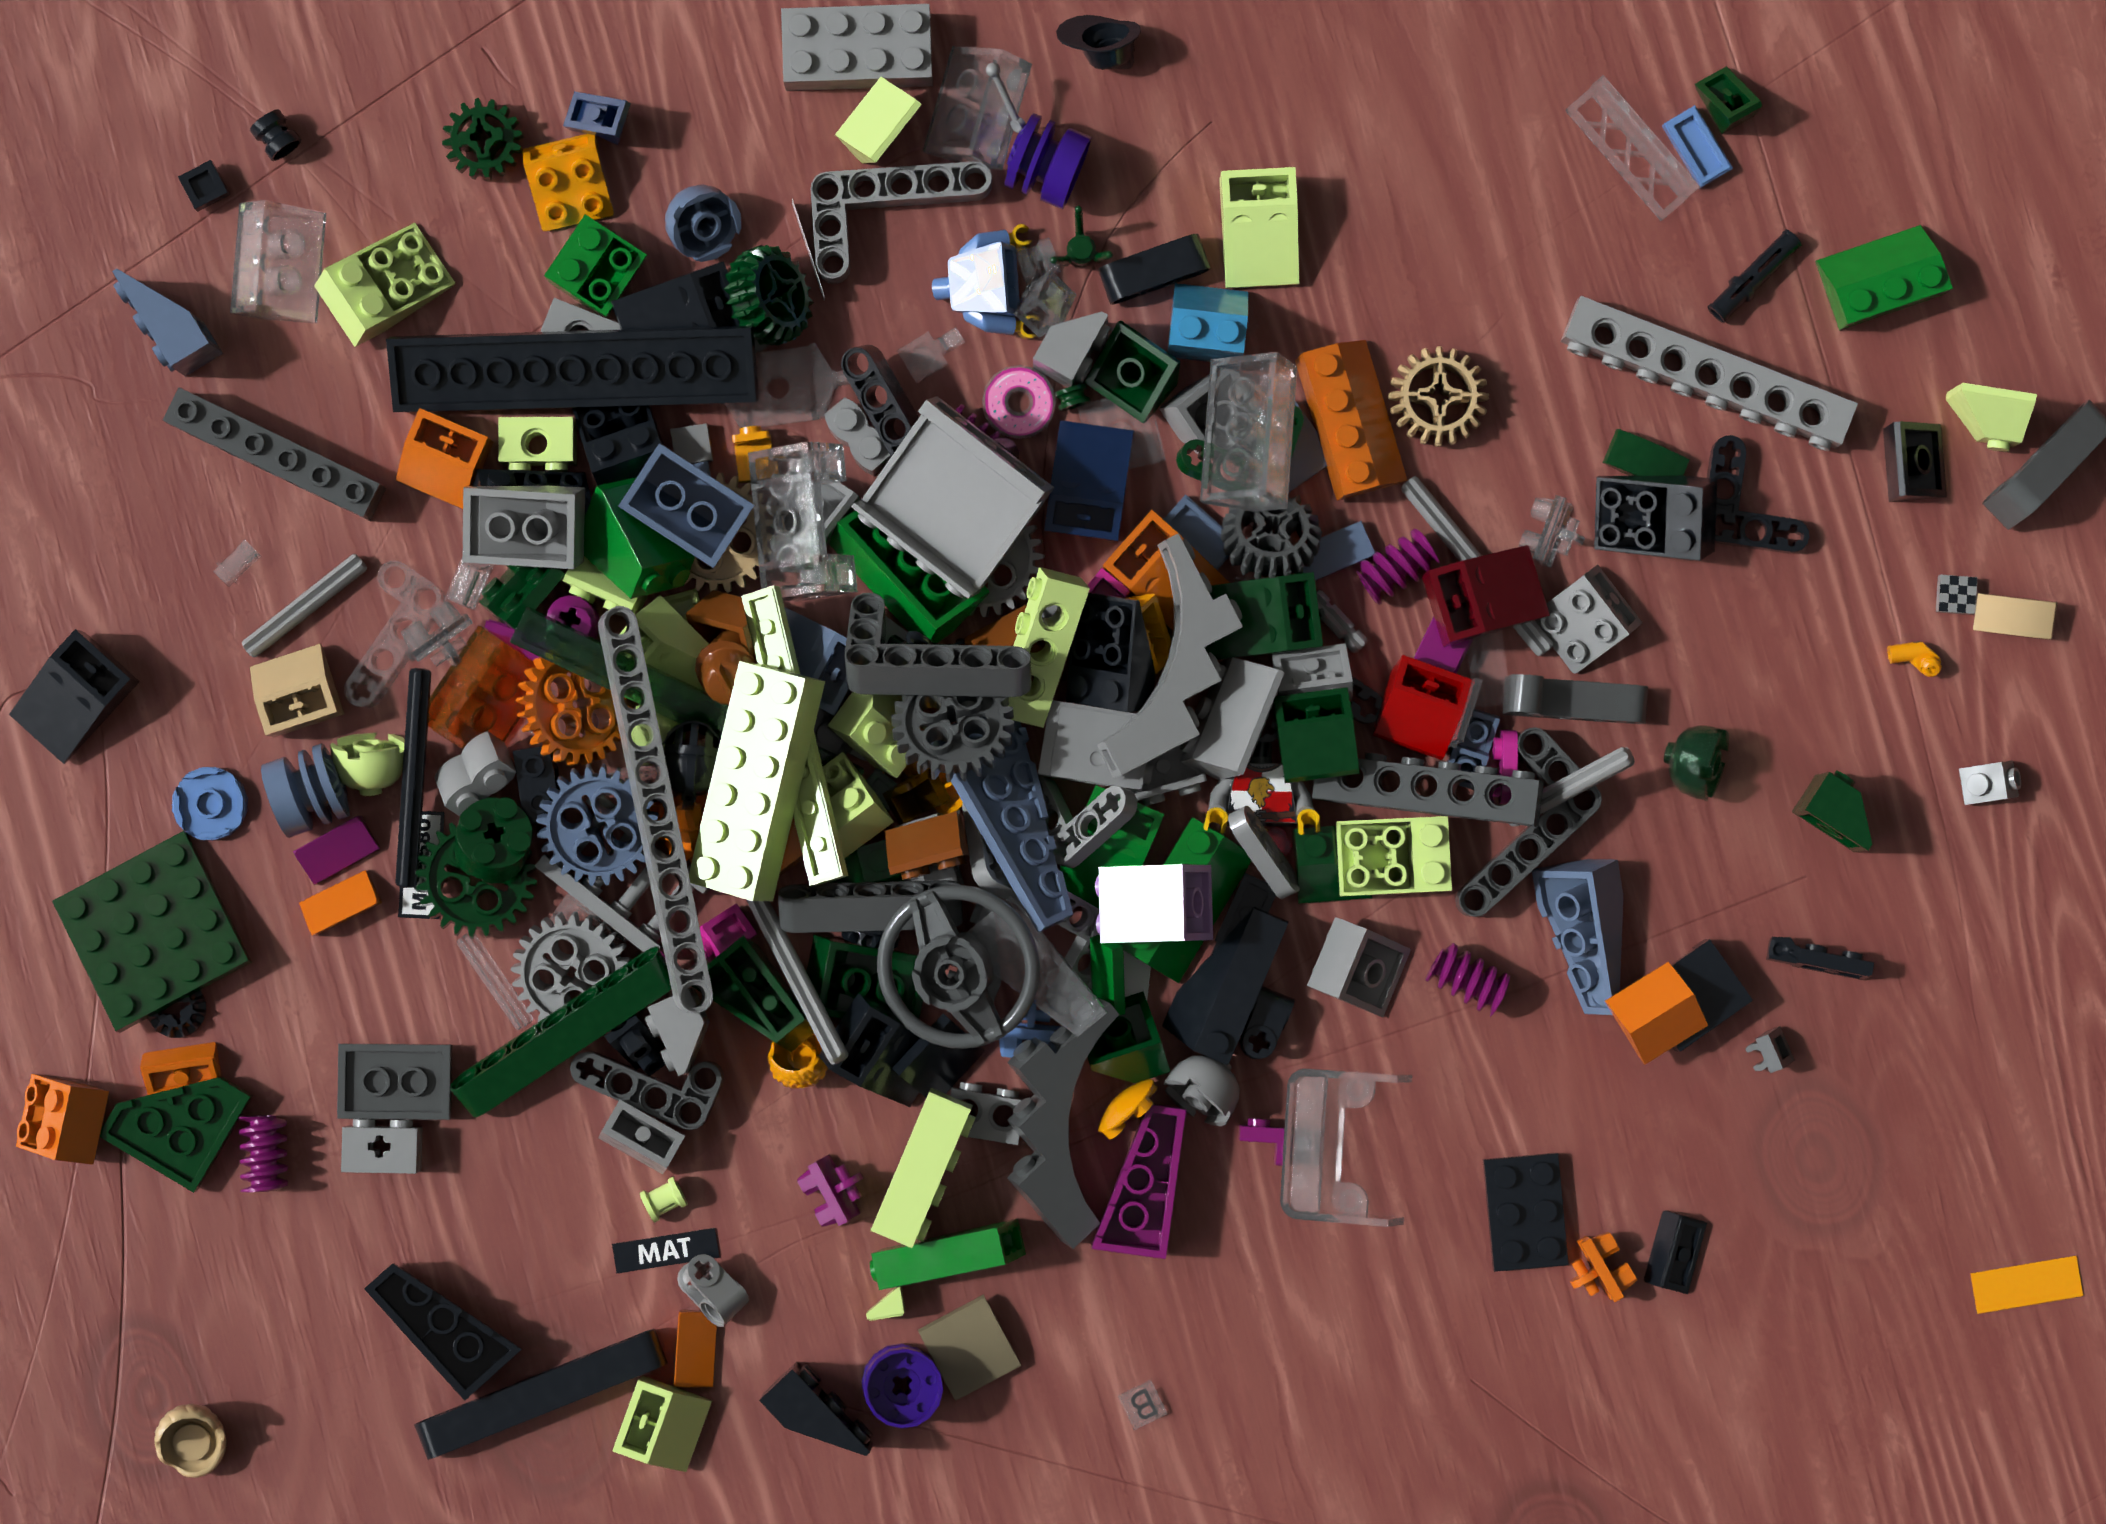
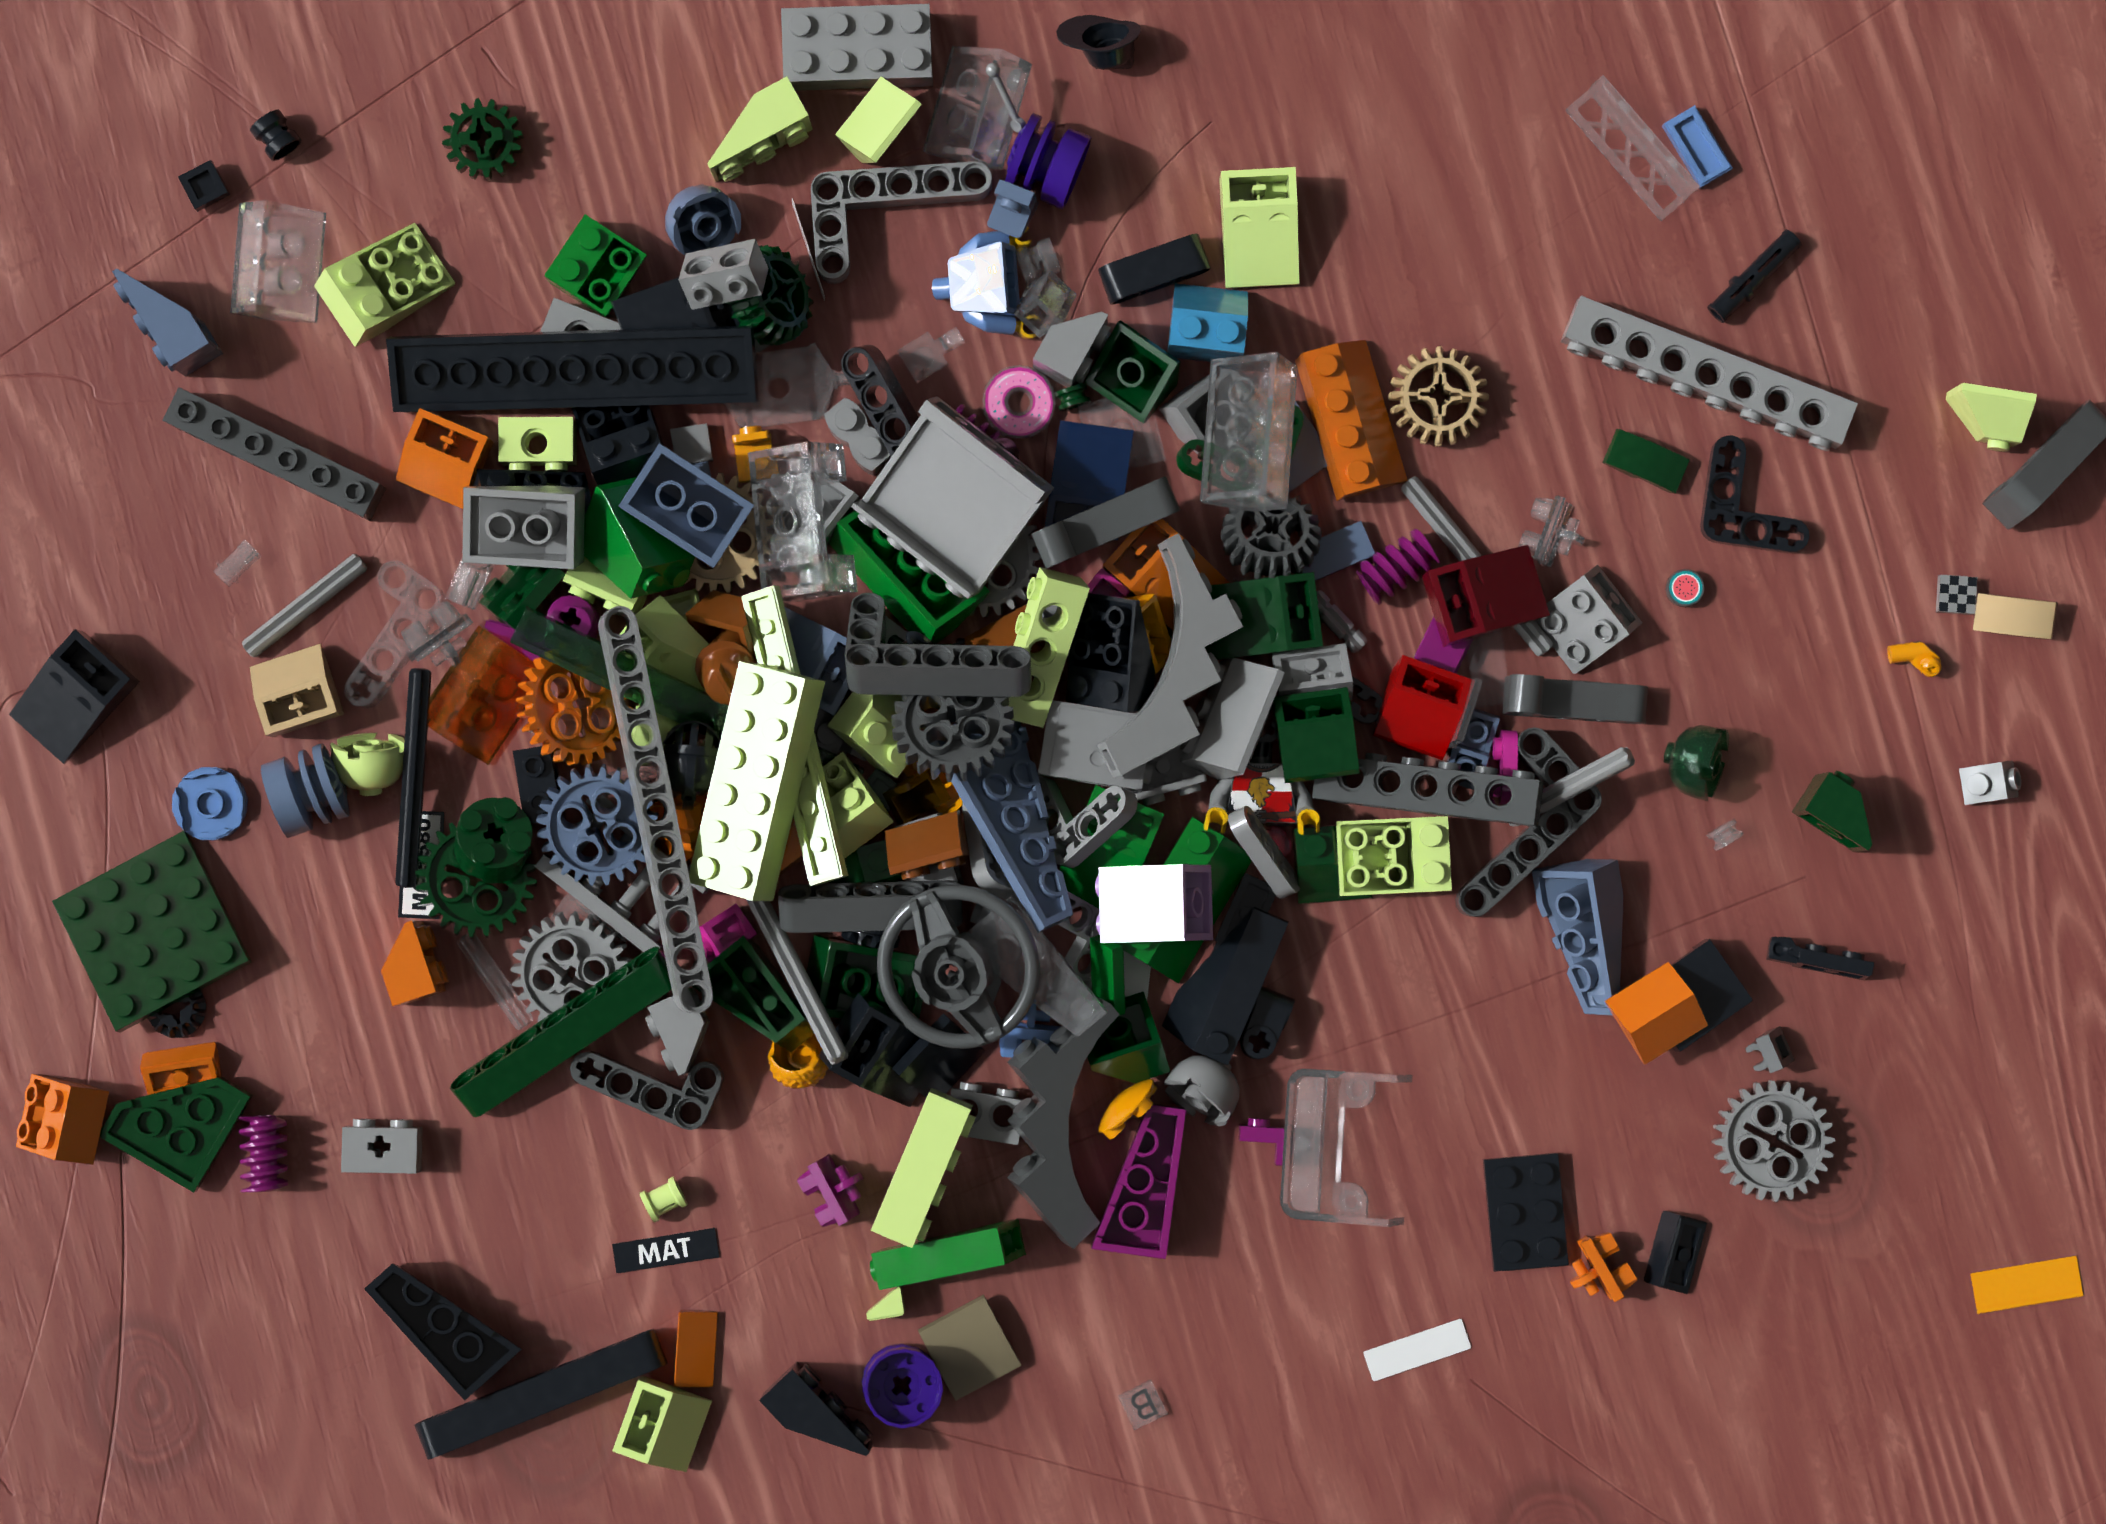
(190, 1440): tan piece -> none
(336, 849): magenta slope -> none
(339, 903): orange slope -> none
(394, 1081): dark grey plate -> none
(411, 966): none -> orange slope
(476, 773): light grey brick -> none
(567, 181): light orange bracket -> none
(597, 116): dark blue slope -> none
(637, 1045): black hips -> none
(641, 1136): light grey brick -> none
(715, 1292): light grey piece -> none
(723, 274): none -> light grey brick
(766, 123): none -> yellowish green slope
(1012, 209): none -> sand blue slope
(1081, 248): dark green plant -> none
(1105, 522): none -> dark grey beam
(1198, 530): sand blue tile -> none
(1359, 967): light grey slope -> none
(1417, 1350): none -> white sticker
(1469, 978): magenta piece -> none
(1656, 515): black slope -> none
(1684, 588): none -> tile
(1725, 834): none -> clear bush
(1727, 99): dark green slope -> none
(1788, 1111): none -> light grey gear
(1883, 276): green slope -> none
(1914, 461): black slope -> none

